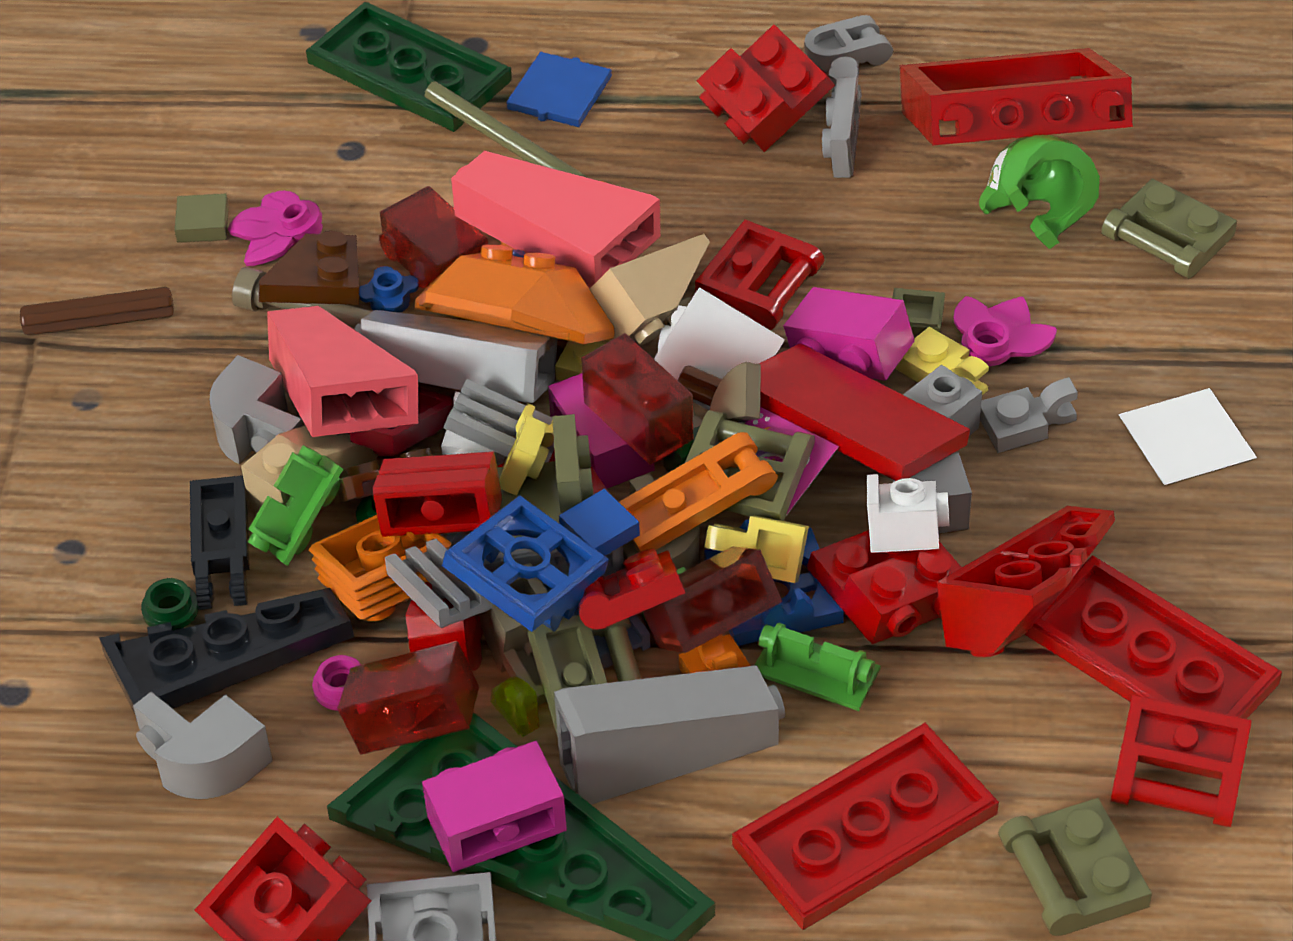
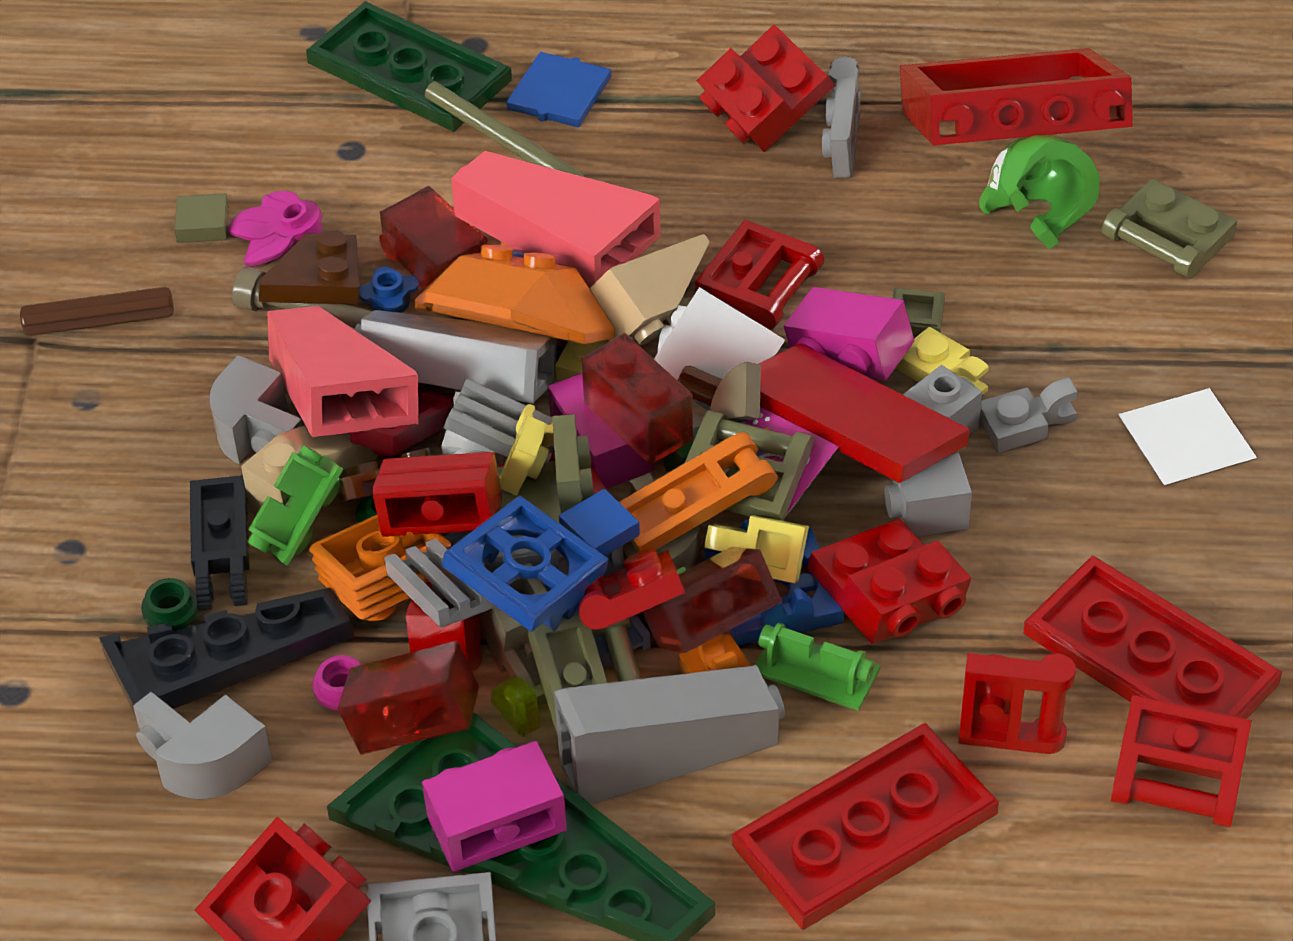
(850, 37): light grey plate -> none
(905, 514): white brick -> none
(995, 702): none -> red plate
(1001, 330): dark pink plate -> none
(1016, 582): red wedge -> none
(1091, 858): olive plate -> none

